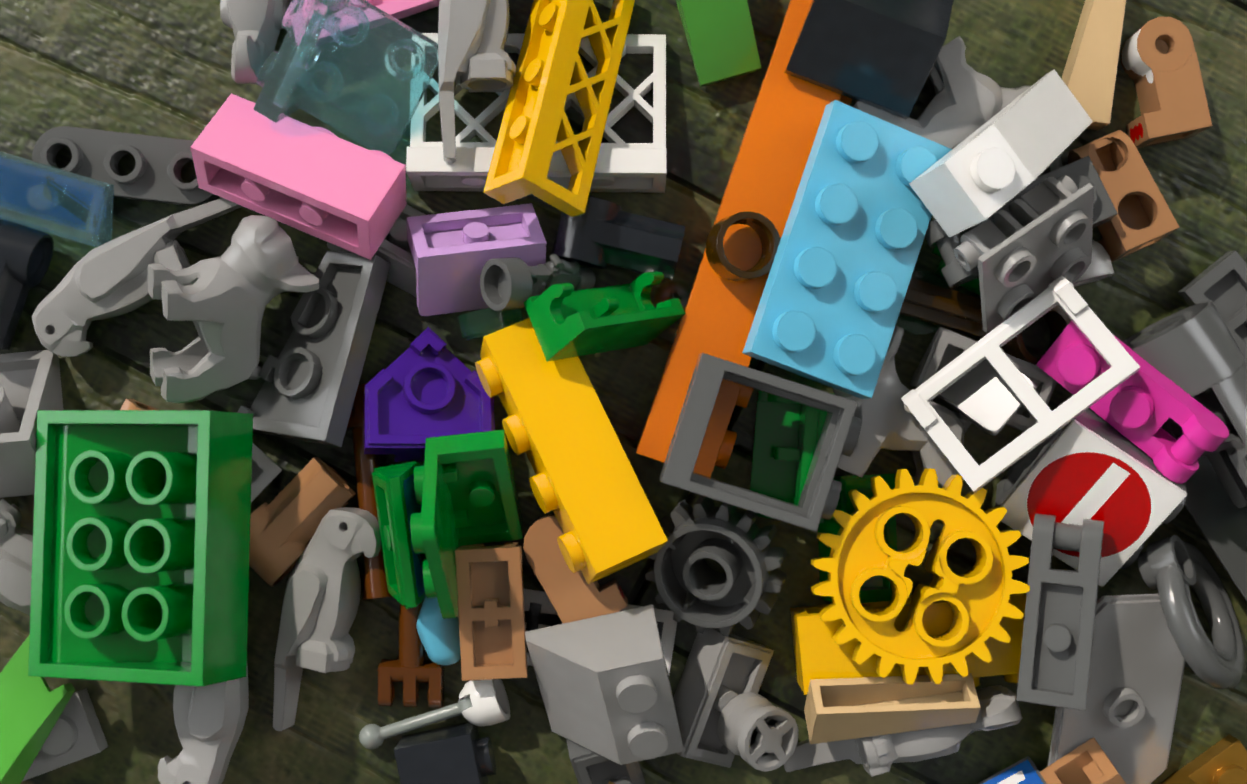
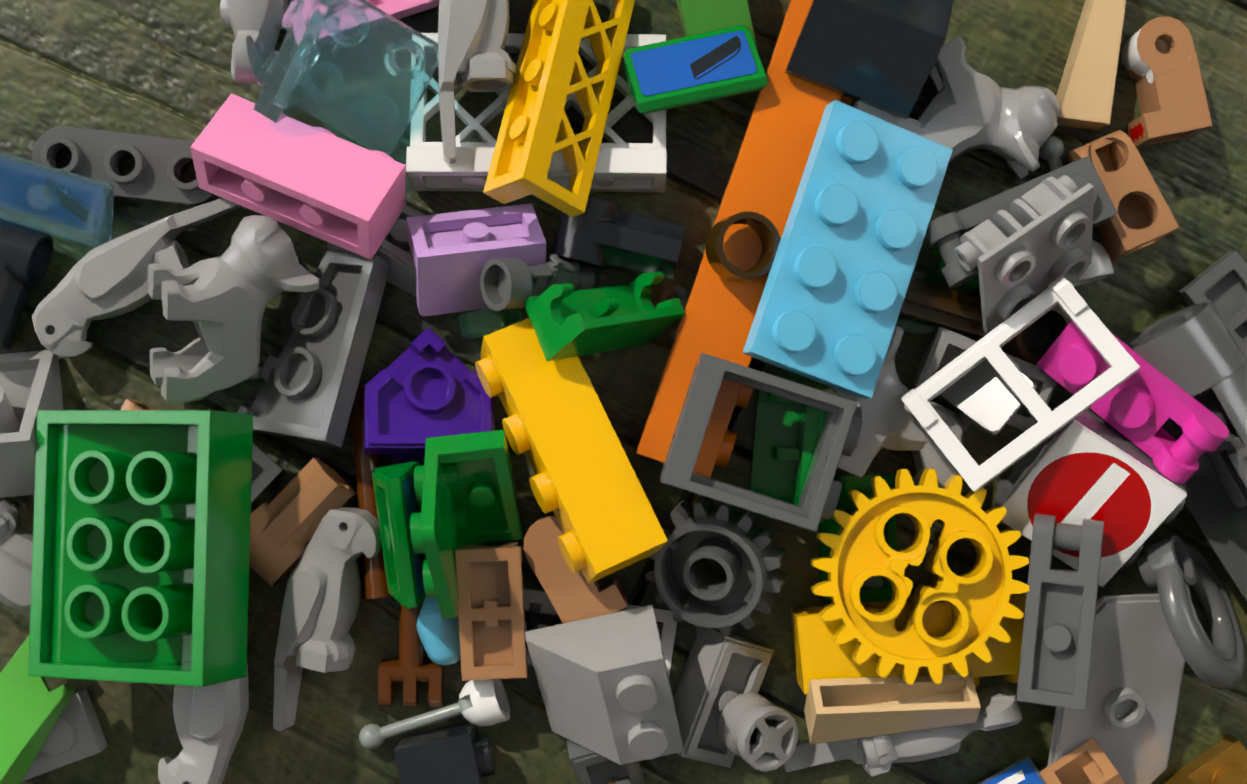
(693, 69): none -> slope
(1002, 155): white slope -> none

